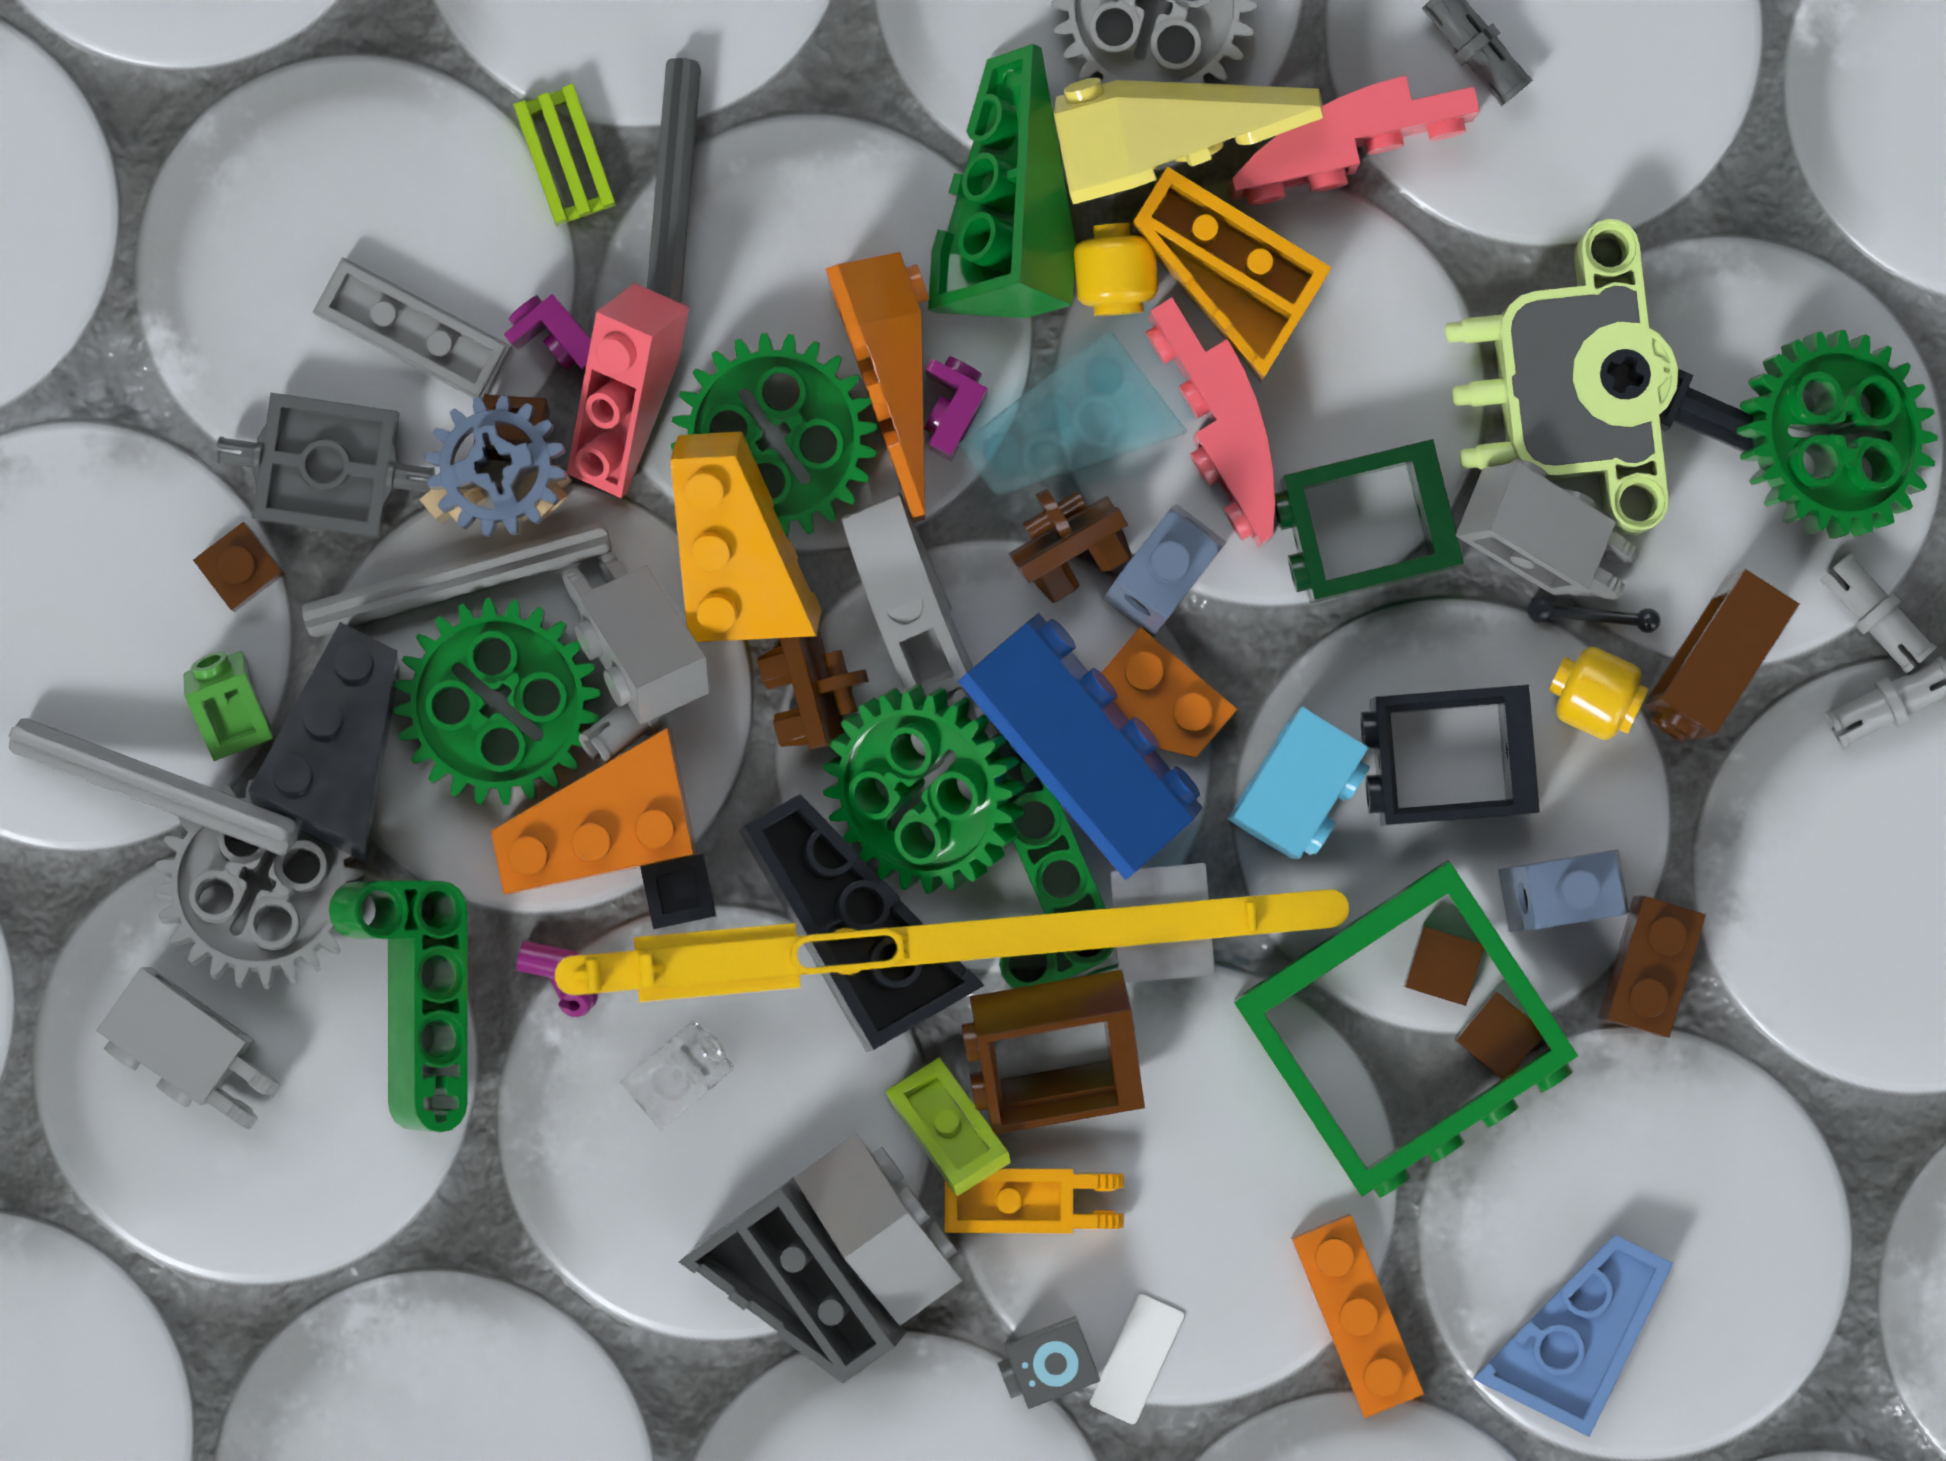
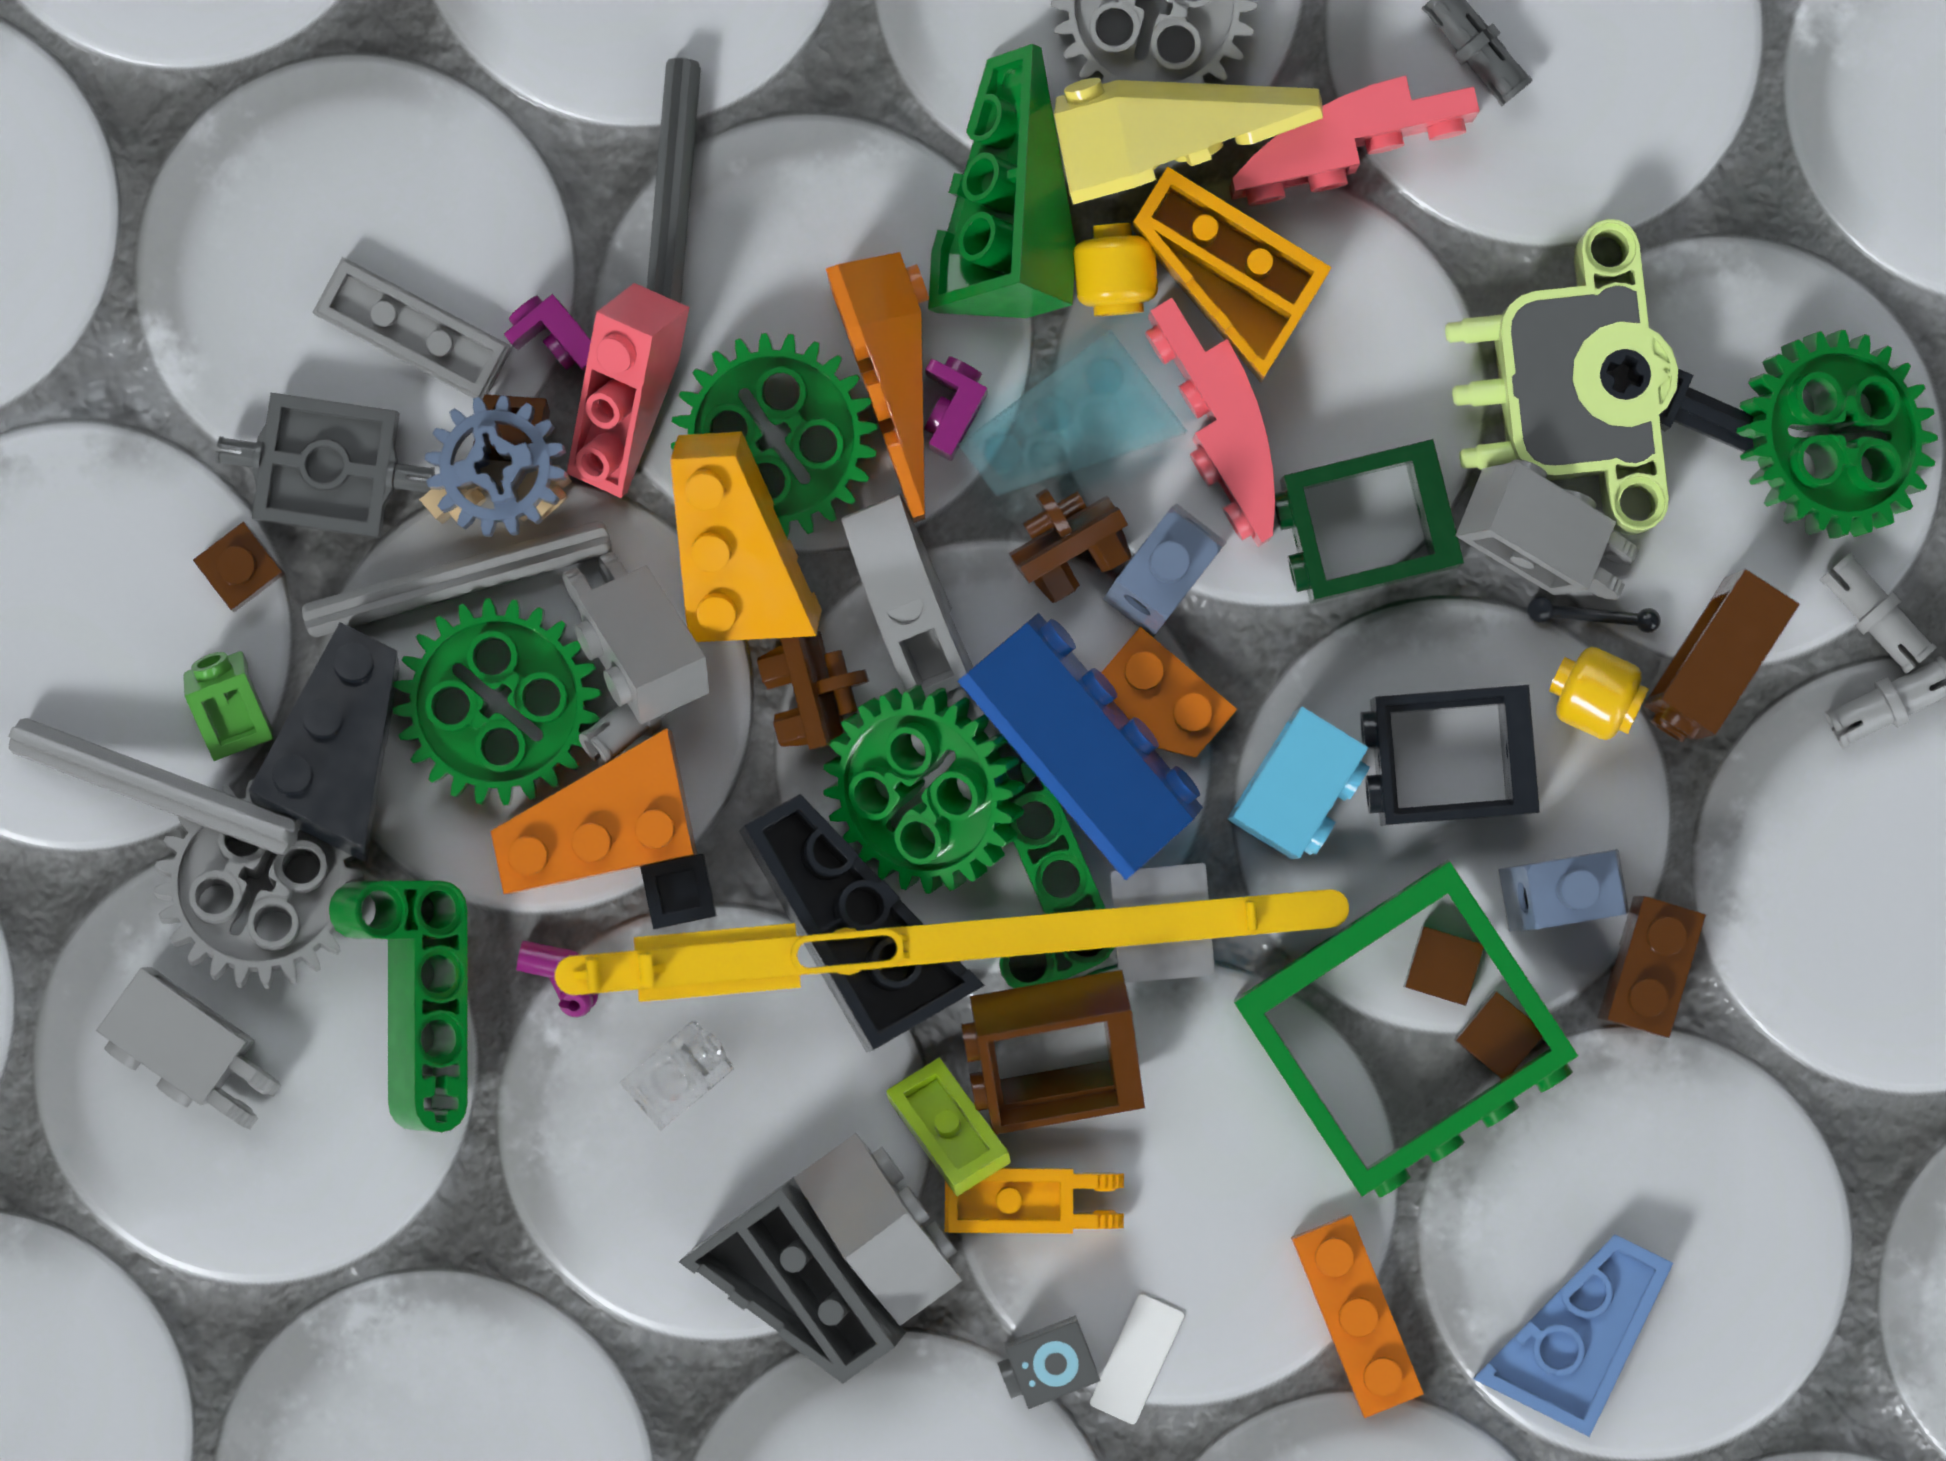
(547, 103): lime tile -> none

